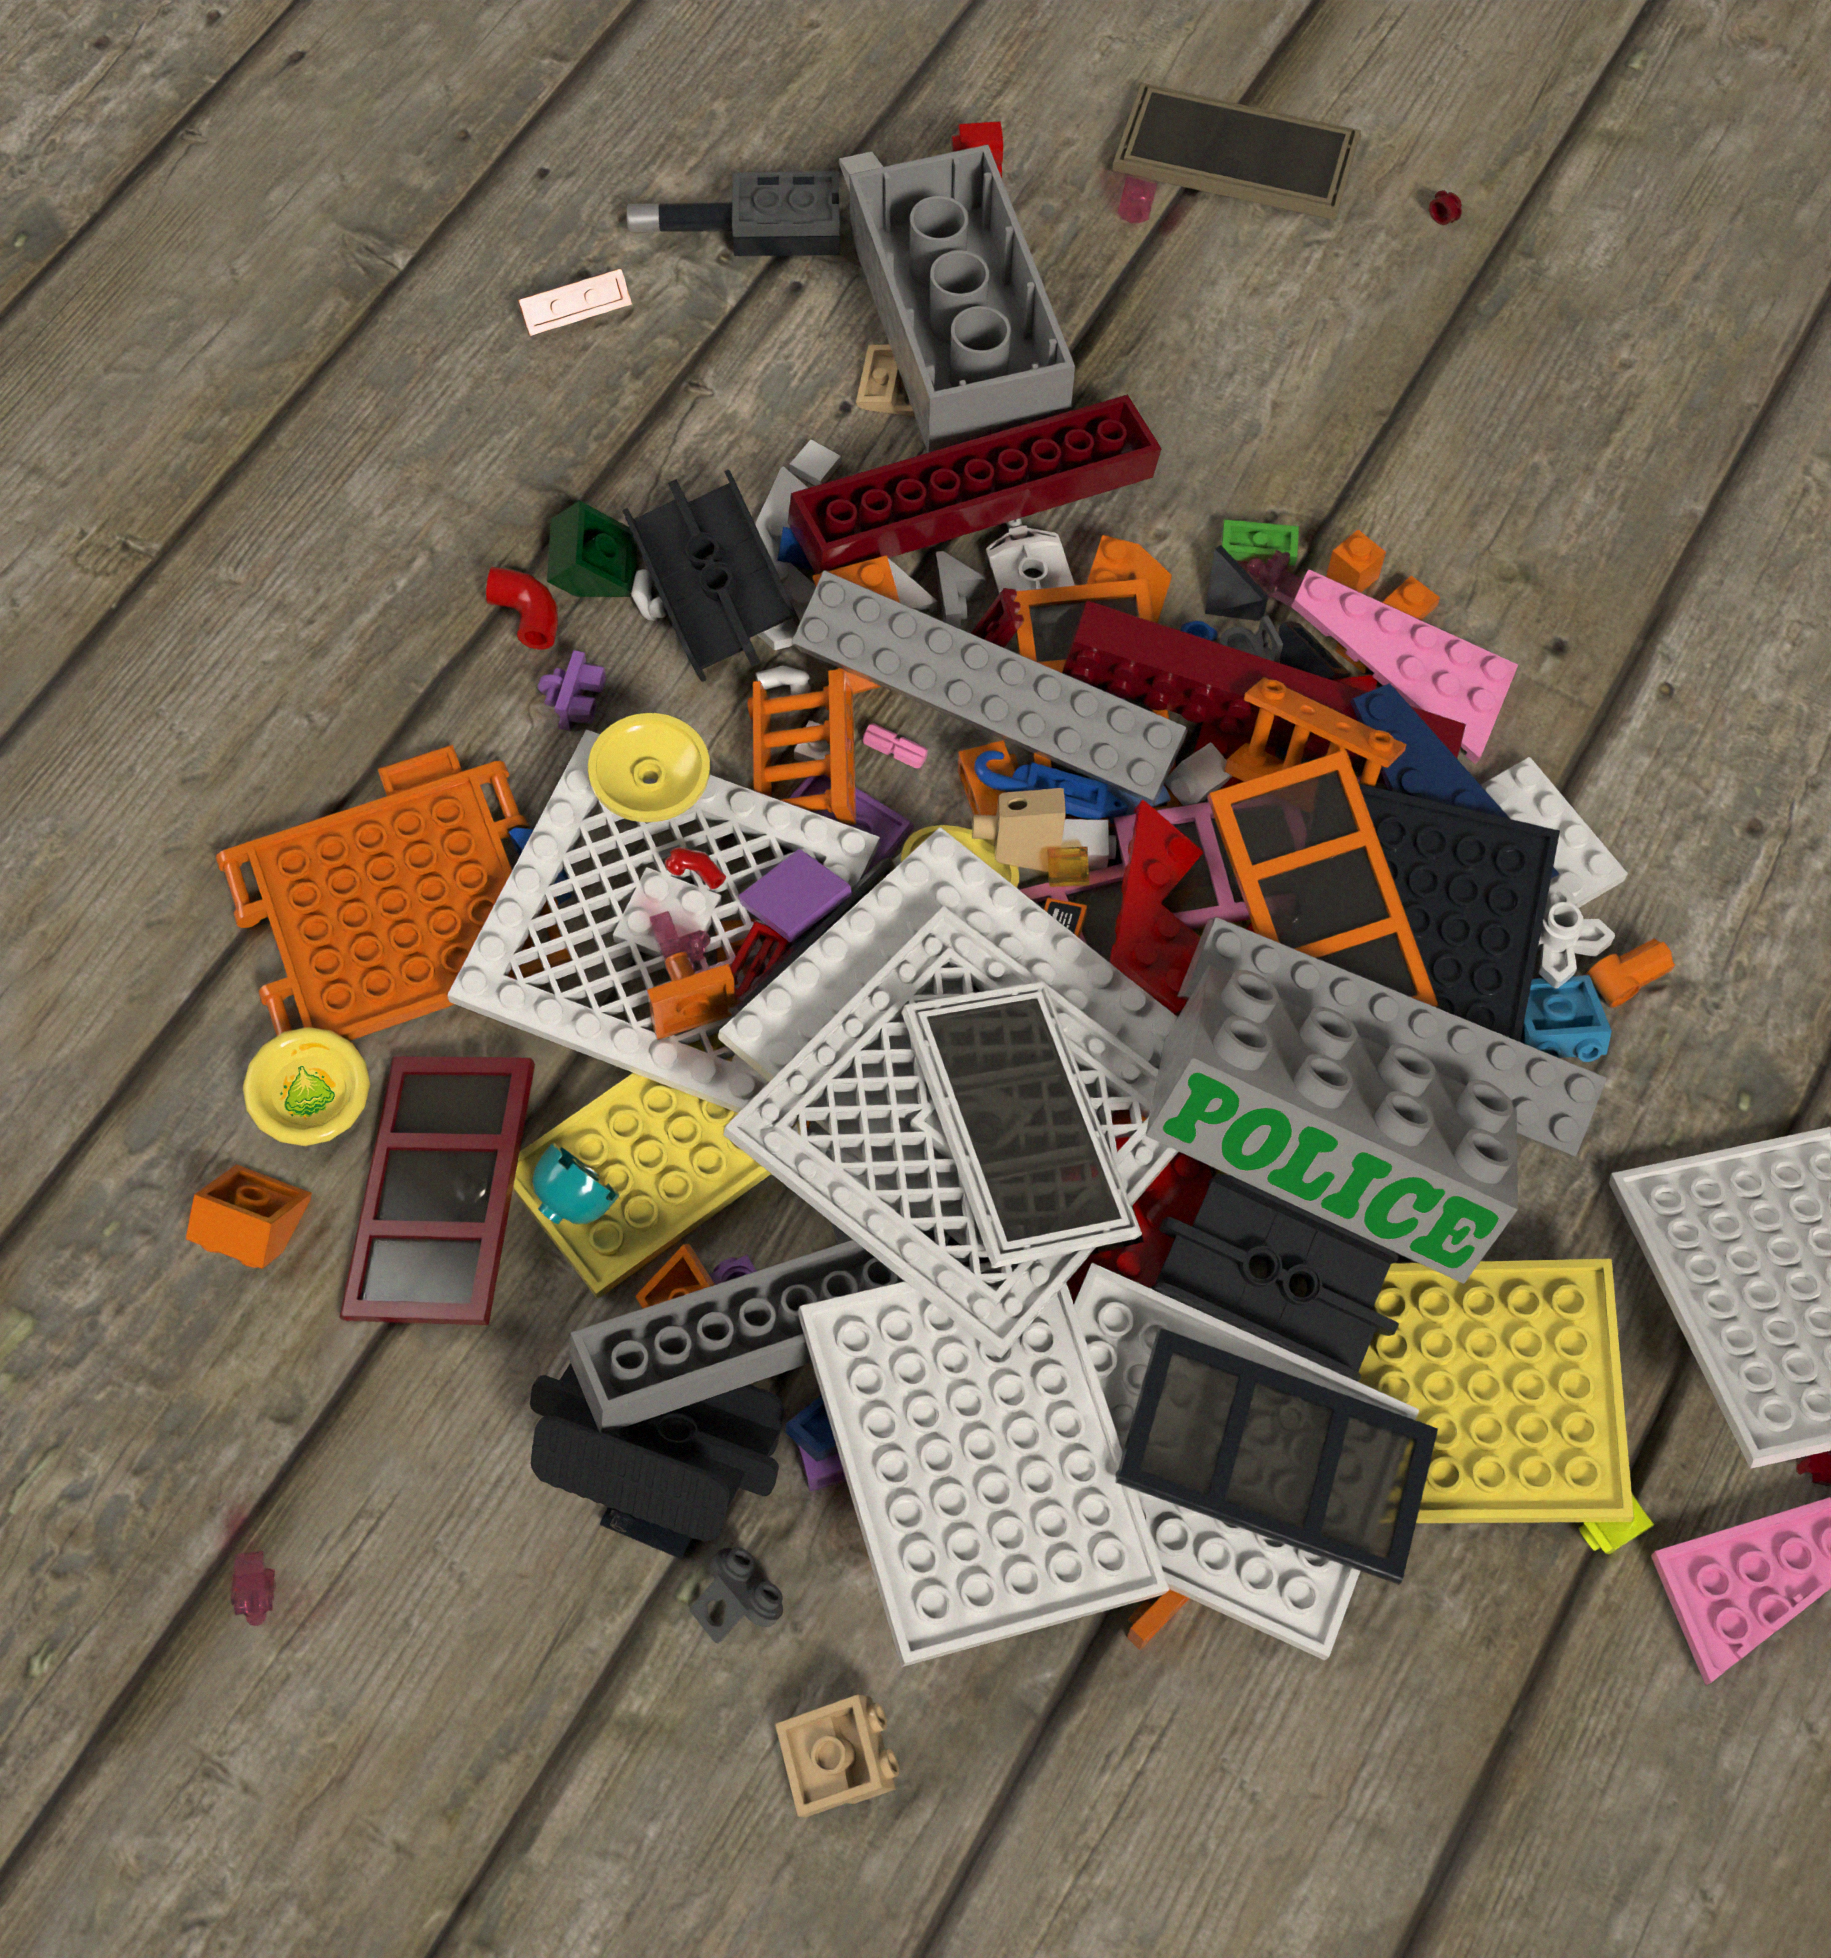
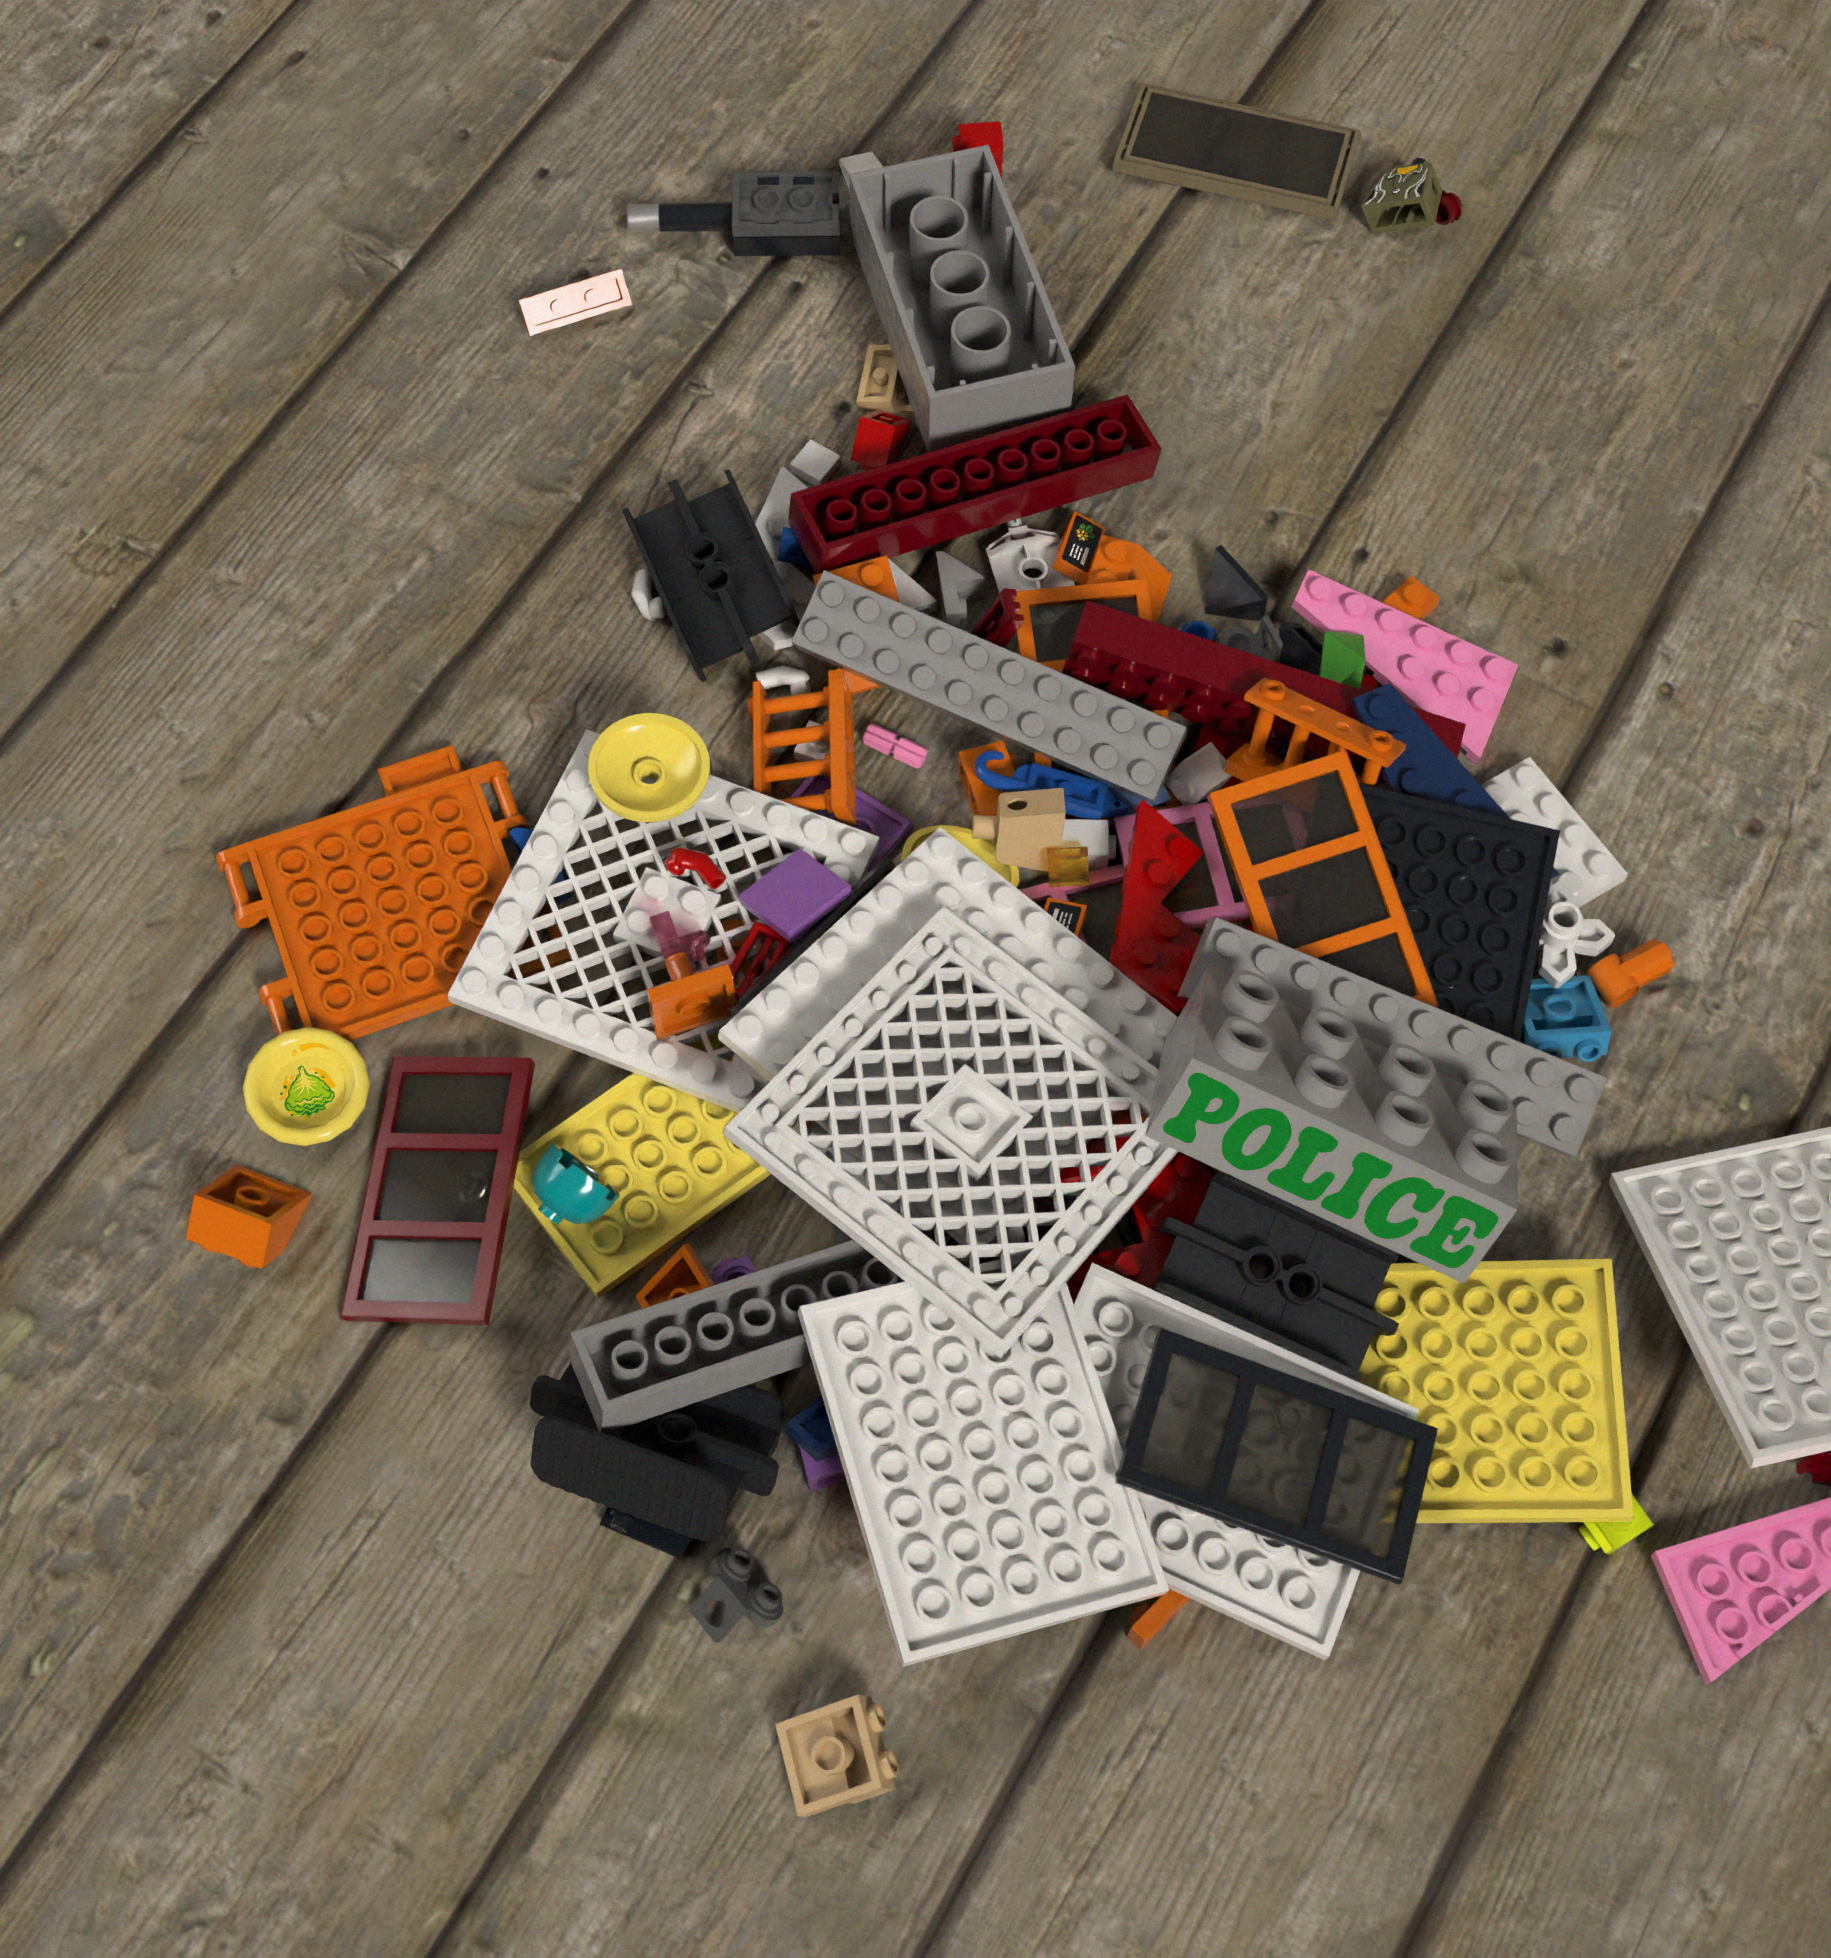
(252, 1587): clear pink piece -> none
(531, 599): red cylinder -> none
(567, 691): medium lavender hips -> none
(591, 553): dark green slope -> none
(879, 439): none -> red slope
(1020, 1124): clear smoke door -> none
(1078, 547): none -> tile
(1137, 198): clear pink piece -> none
(1259, 540): bright green plate -> none
(1275, 578): clear pink piece -> none
(1343, 658): none -> bright green slope
(1356, 562): orange brick -> none
(1404, 198): none -> olive torso

